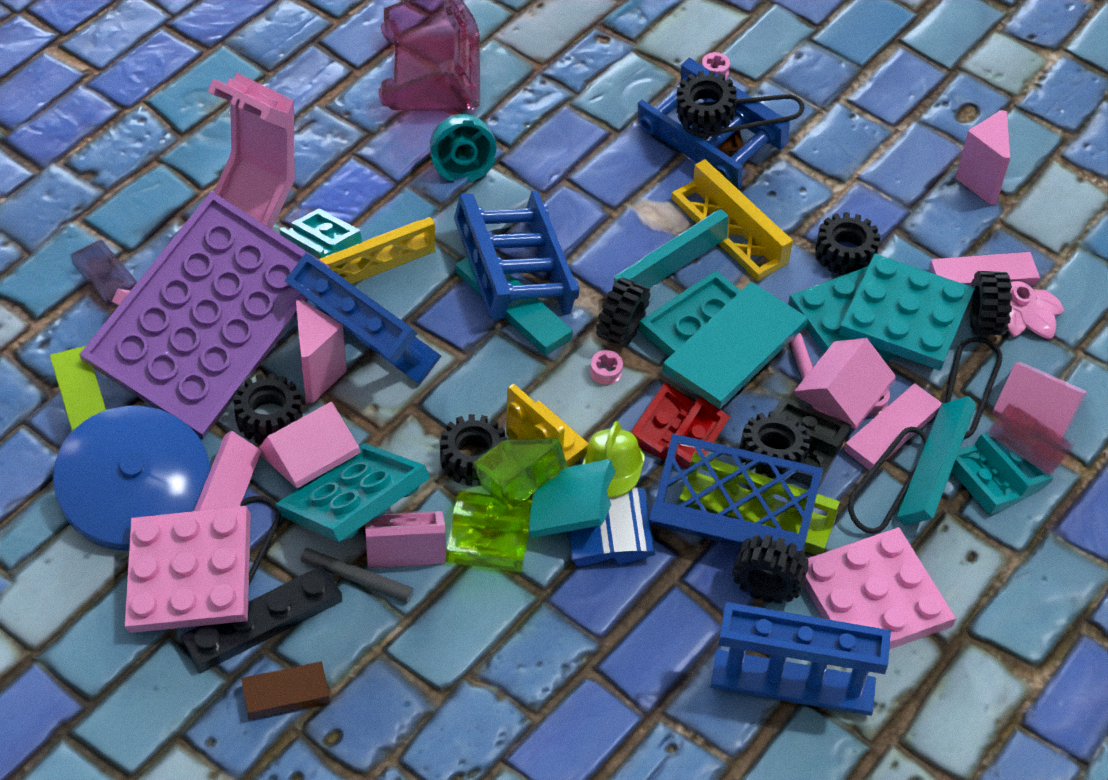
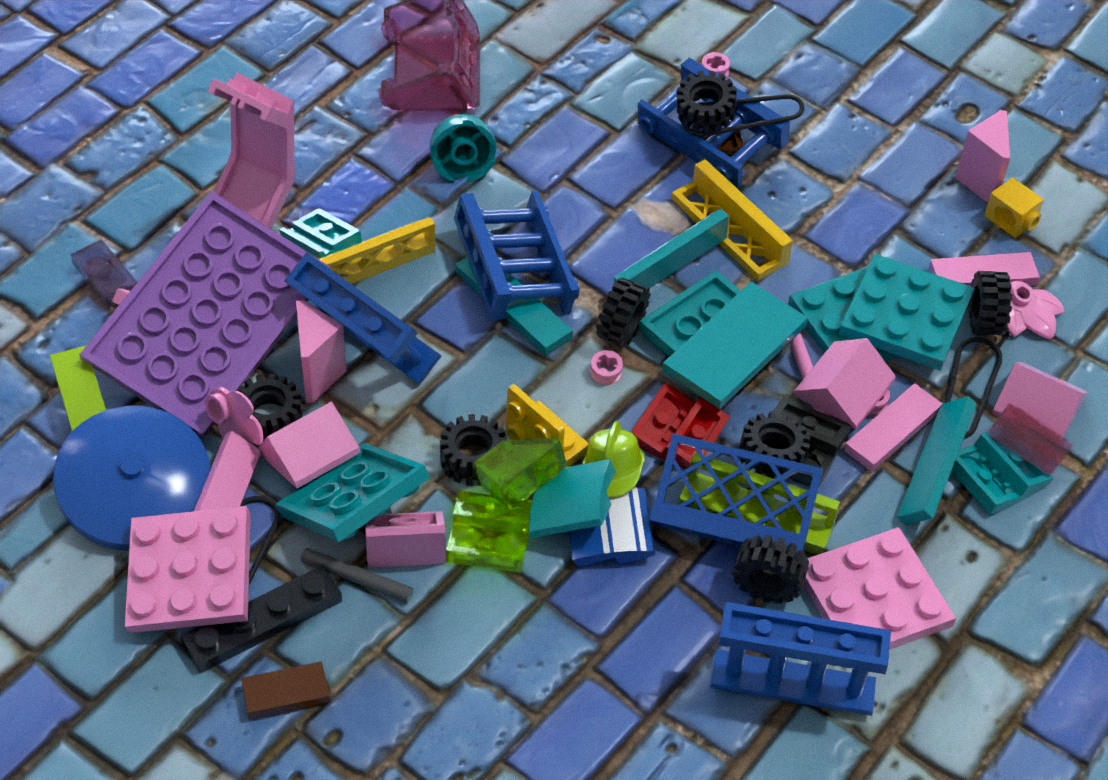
(233, 413): none -> bright pink plate
(849, 230): black tyre -> none
(900, 497): black piece -> none
(1014, 208): none -> yellow brick

